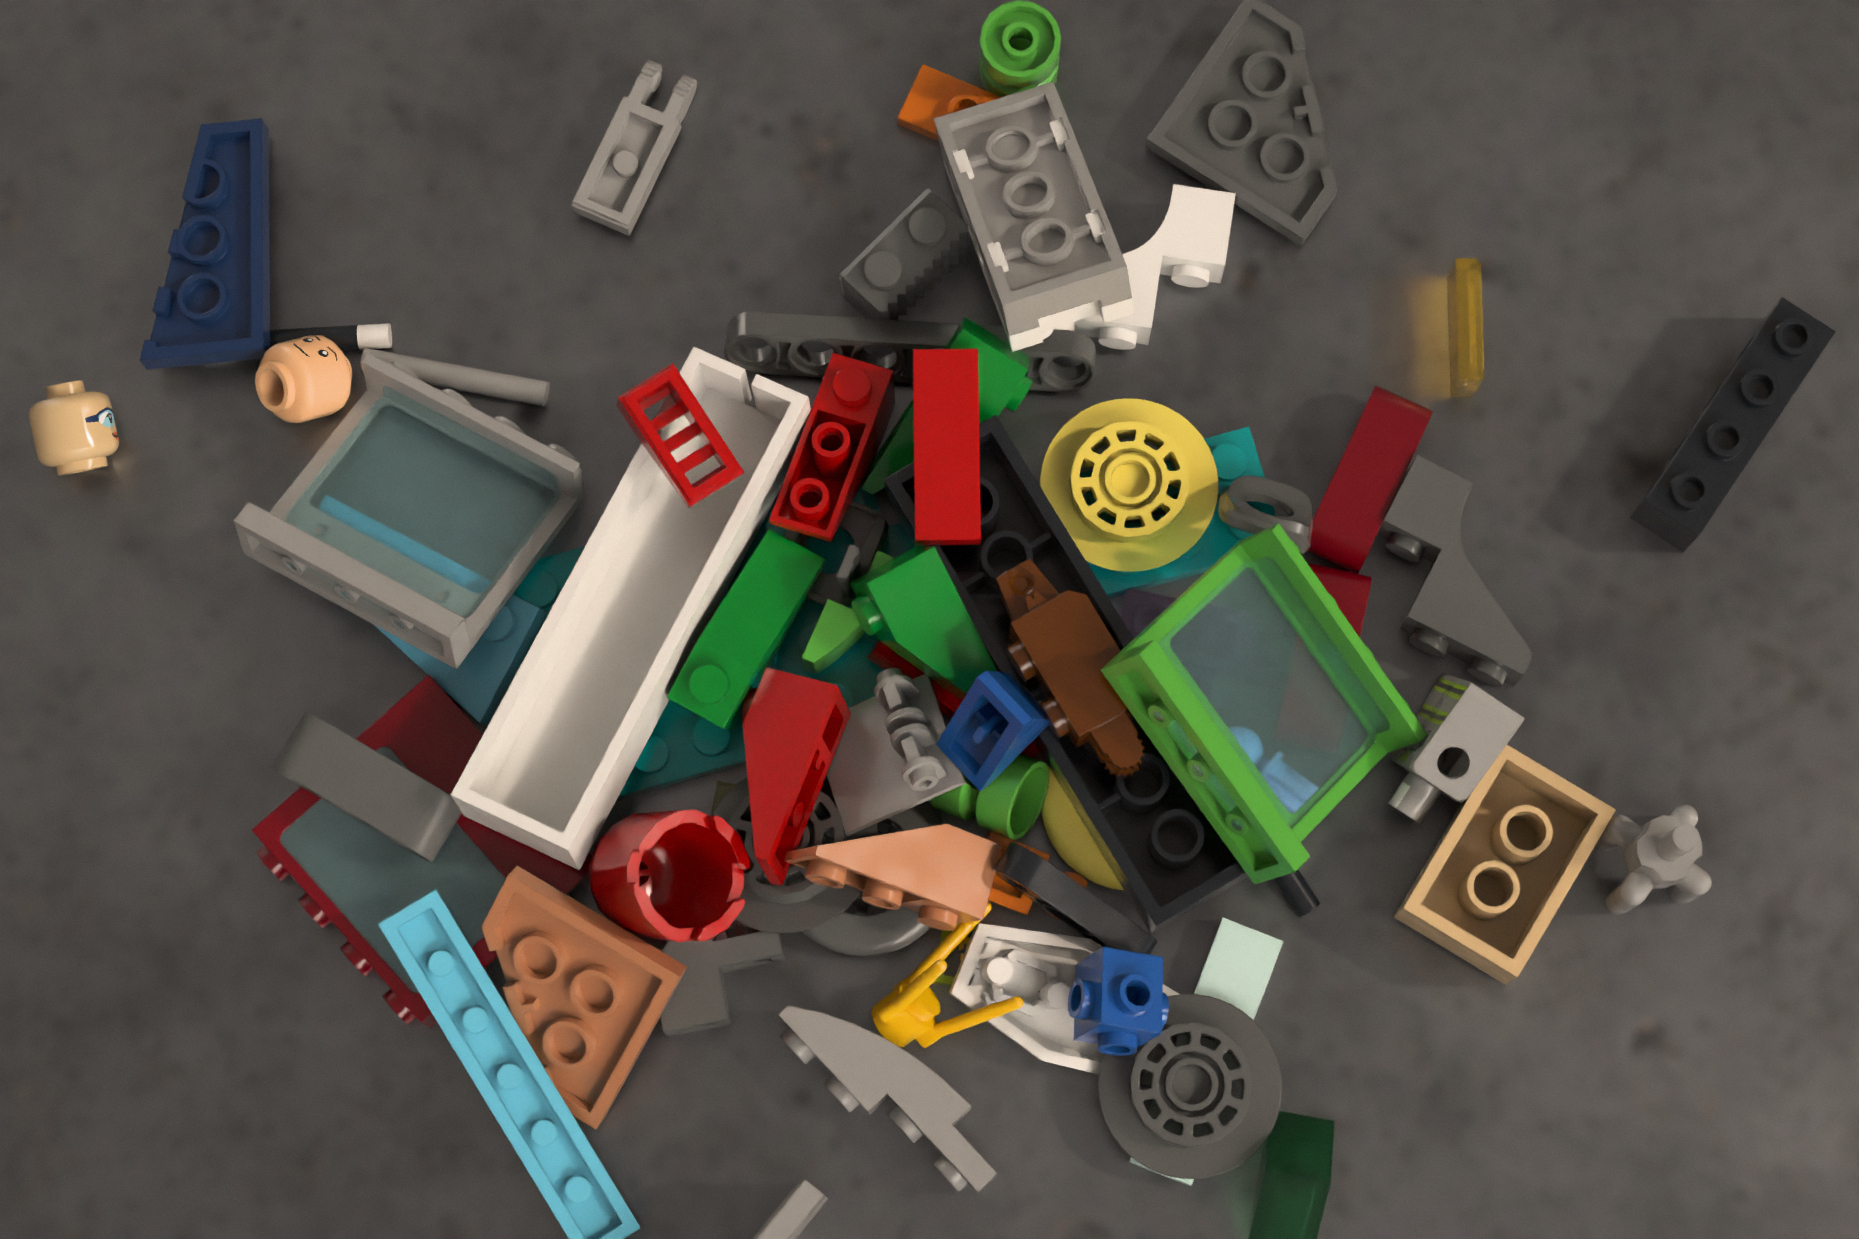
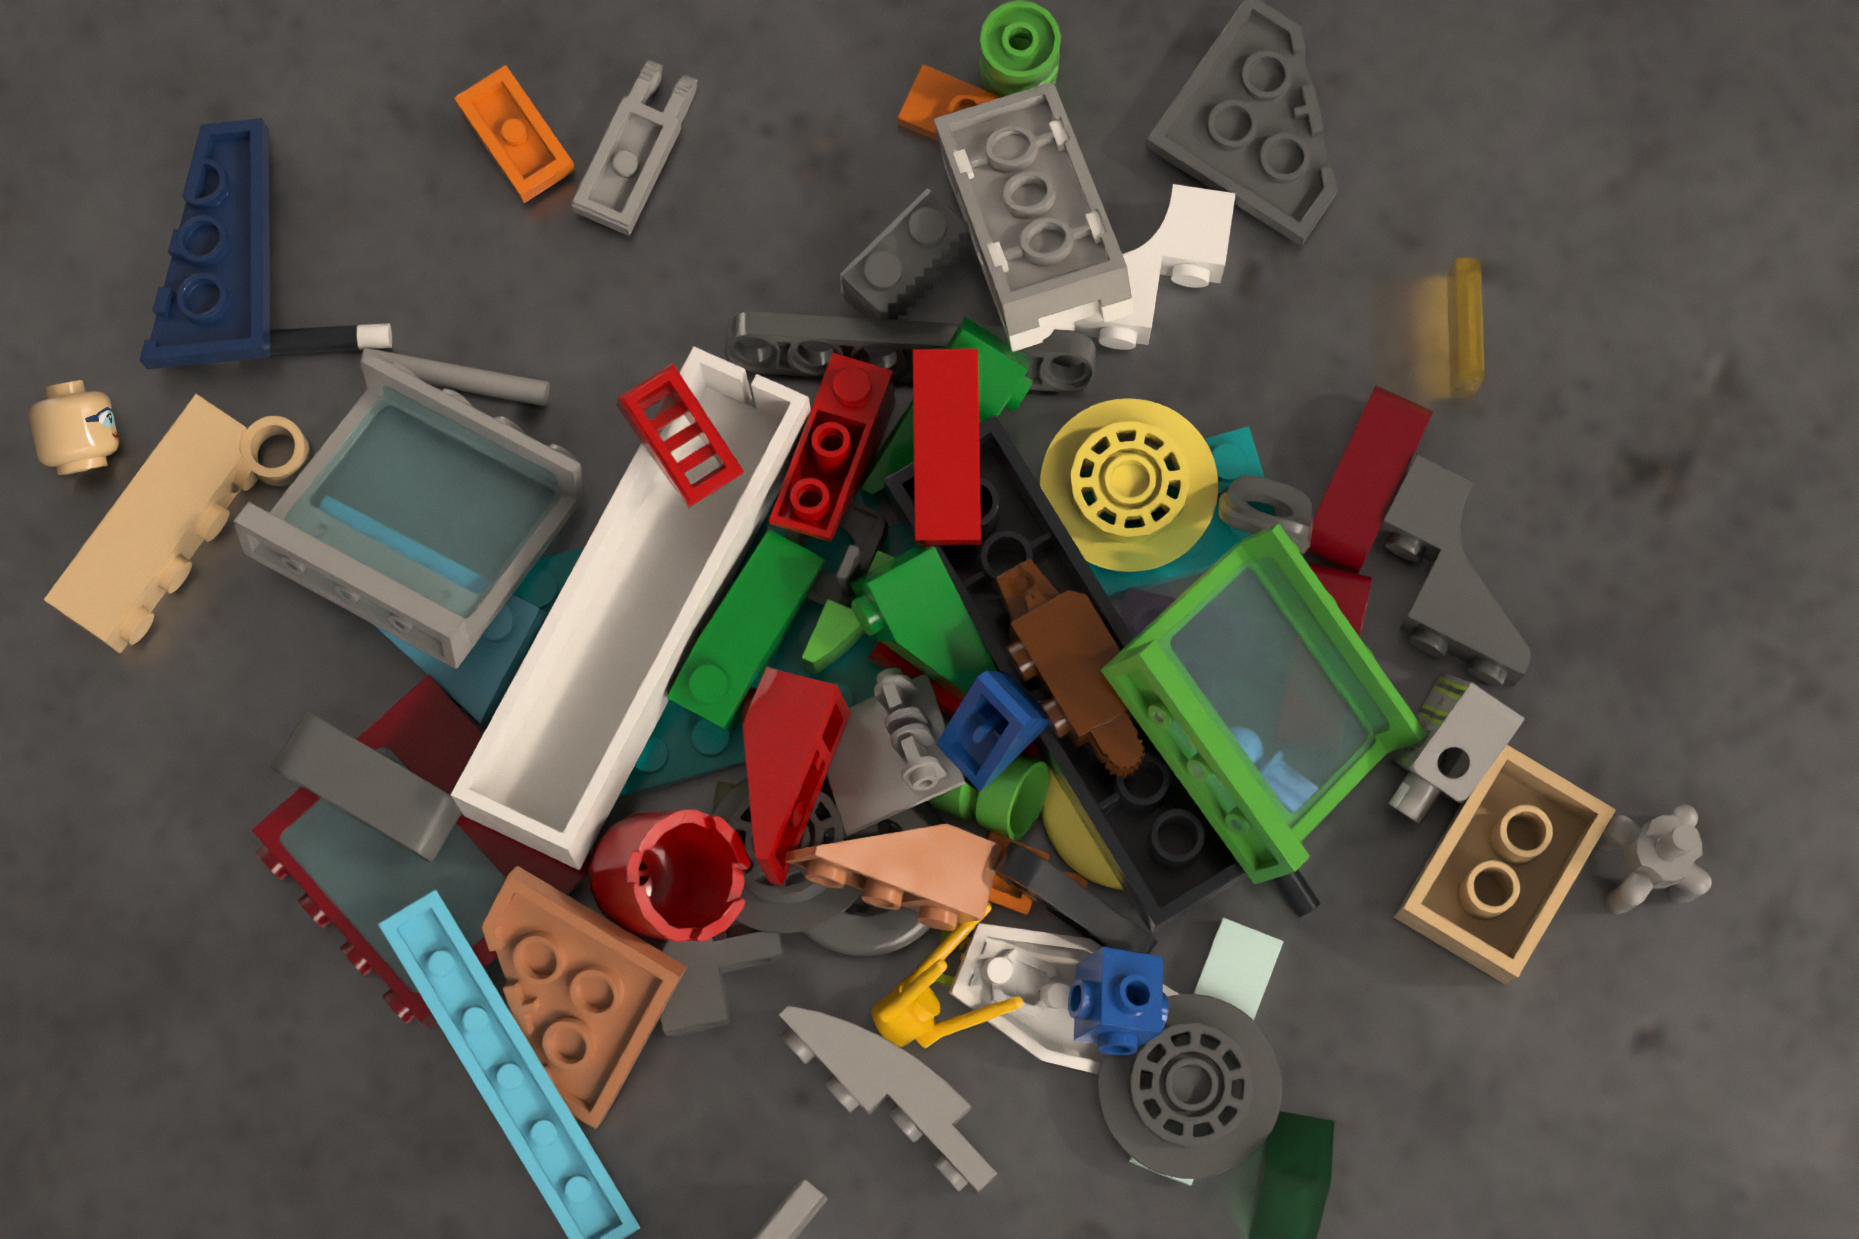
(165, 517): none -> tan hinge
(304, 379): light nougat head -> none
(514, 134): none -> orange plate
(1732, 424): black brick -> none

